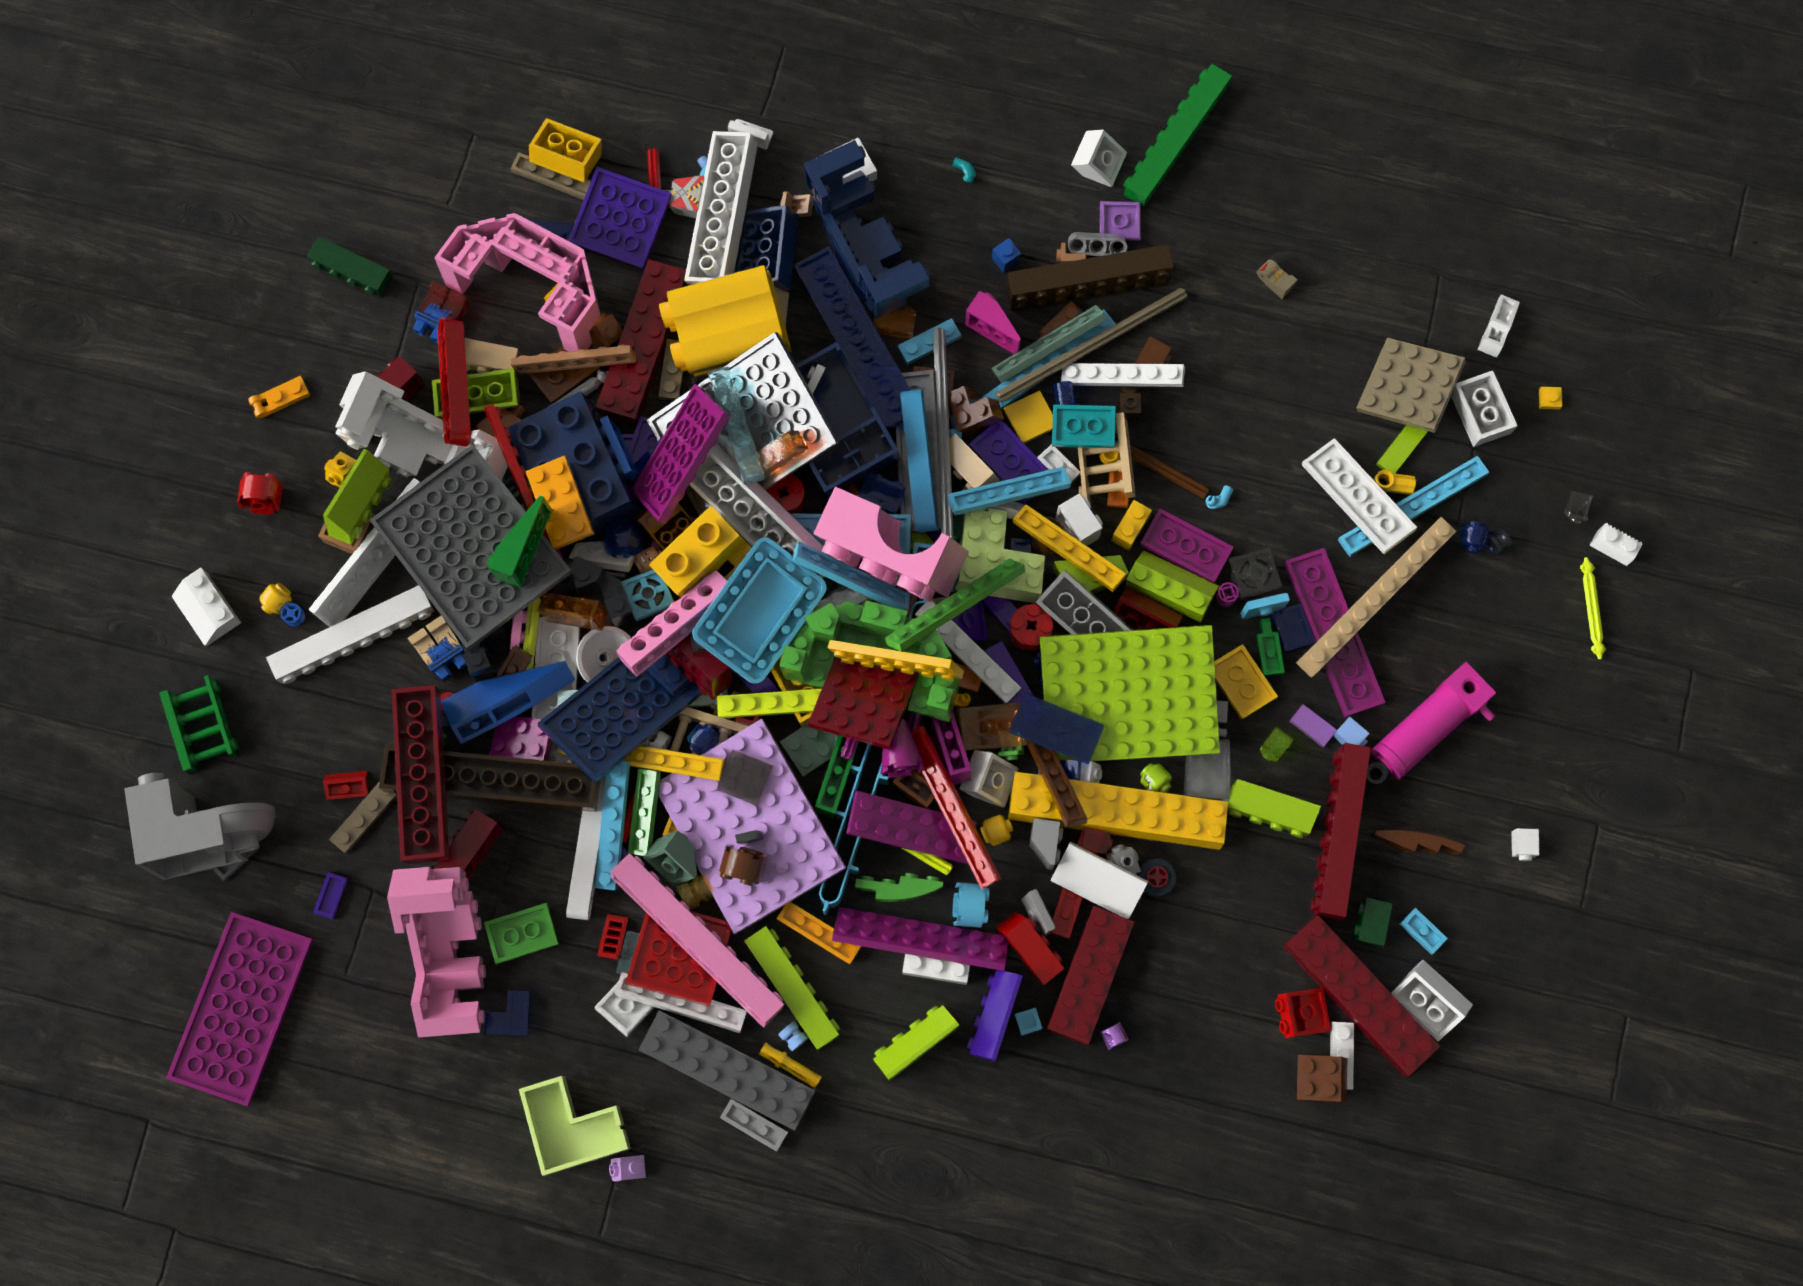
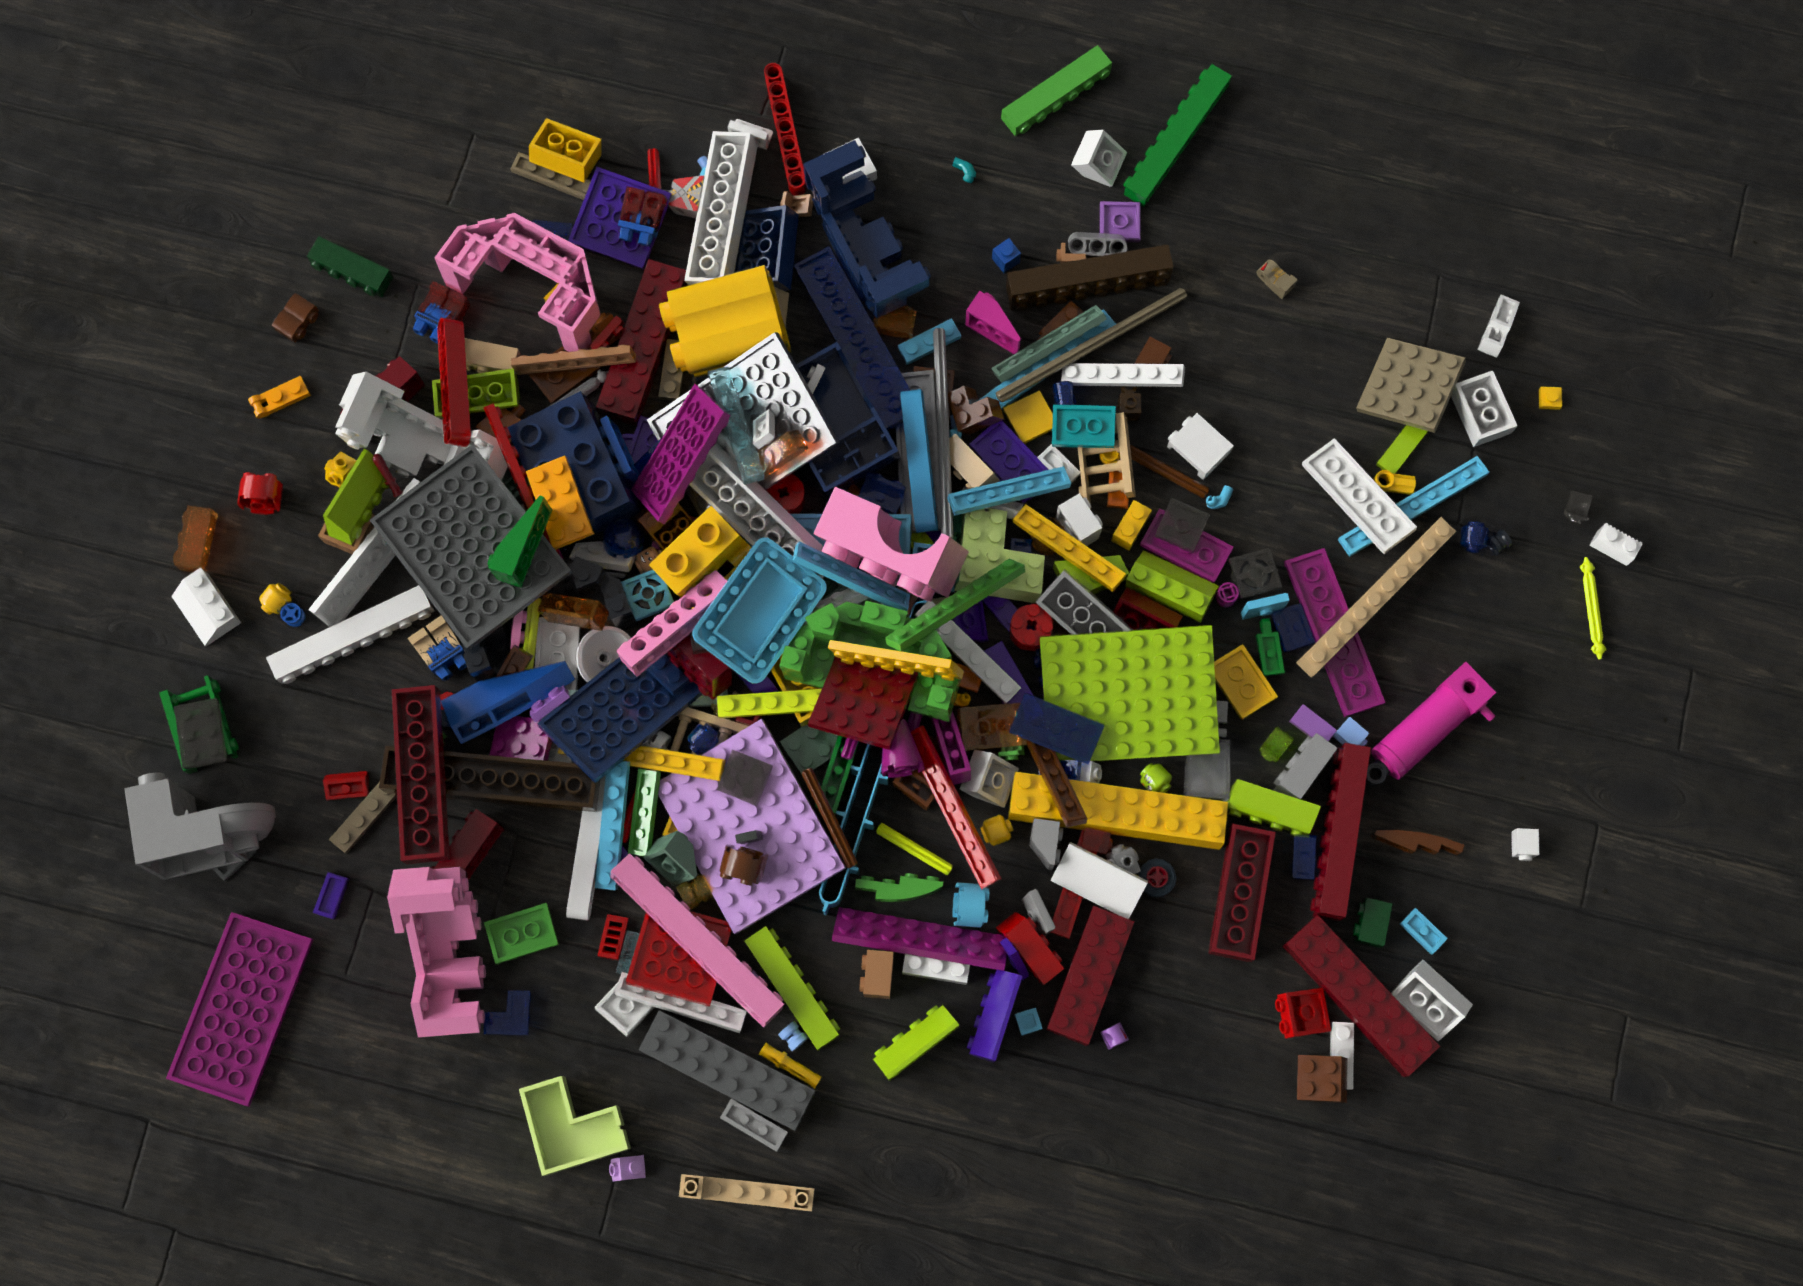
(195, 538): none -> clear orange brick
(200, 733): none -> clear smoke plate
(295, 318): none -> reddish brown brick
(385, 472): none -> dark red piece
(542, 708): none -> medium lavender plate
(614, 328): none -> red plate
(641, 215): none -> clear red hips
(746, 1192): none -> tan slope
(764, 429): none -> white plate
(785, 120): none -> red beam
(816, 931): light orange plate -> none
(829, 818): none -> reddish brown axle
(878, 974): none -> medium nougat brick
(903, 826): magenta plate -> none
(1014, 958): none -> dark purple tile
(1056, 90): none -> bright green brick
(1182, 525): none -> clear smoke plate
(1200, 445): none -> white panel
(1241, 893): none -> dark red brick
(1304, 767): none -> light grey brick
(1304, 856): none -> clear blue plate

